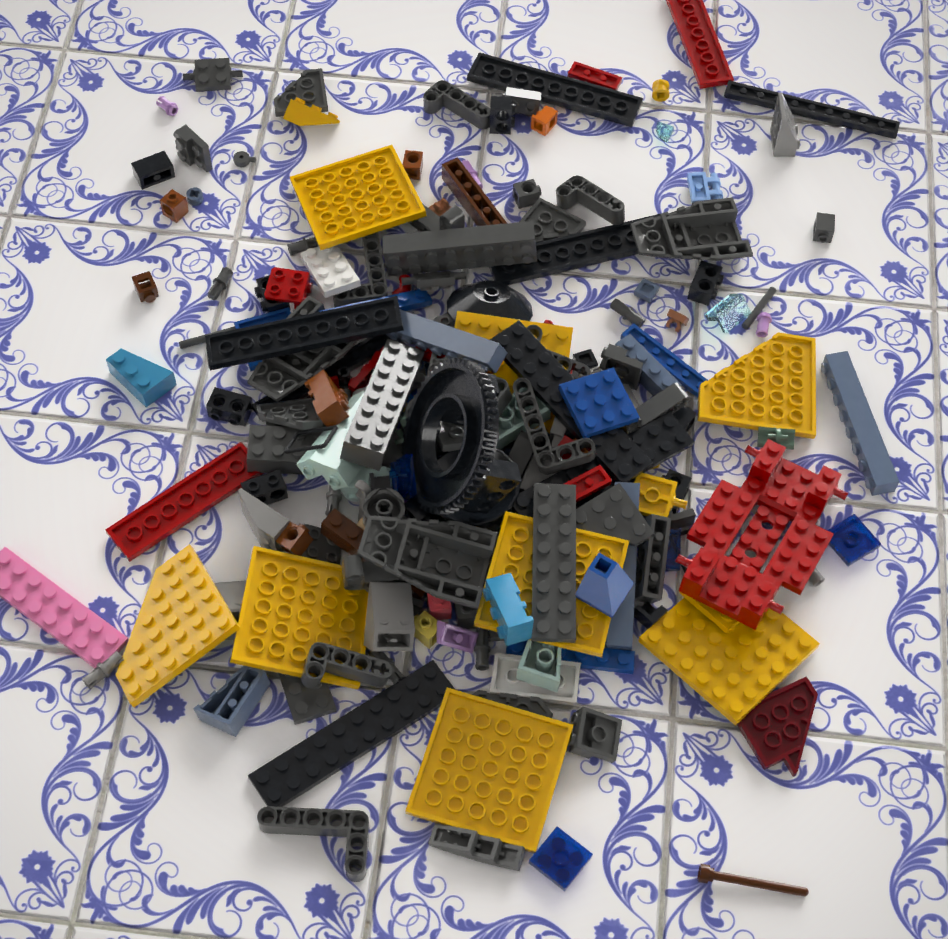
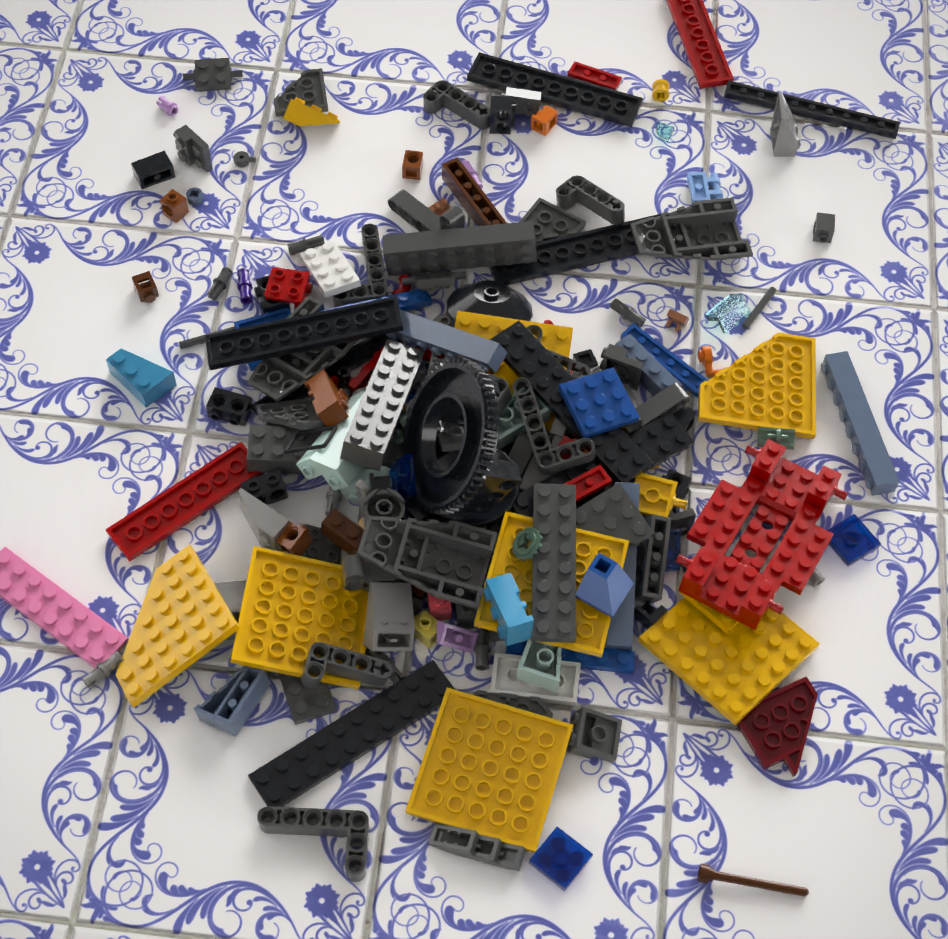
(244, 286): none -> dark purple pin
(357, 197): yellow plate -> none
(521, 541): none -> sand green gear
(526, 193): dark grey brick -> none
(646, 290): sand blue plate -> none
(705, 283): black brick -> none
(706, 357): none -> orange plate
(764, 320): lavender pin -> none

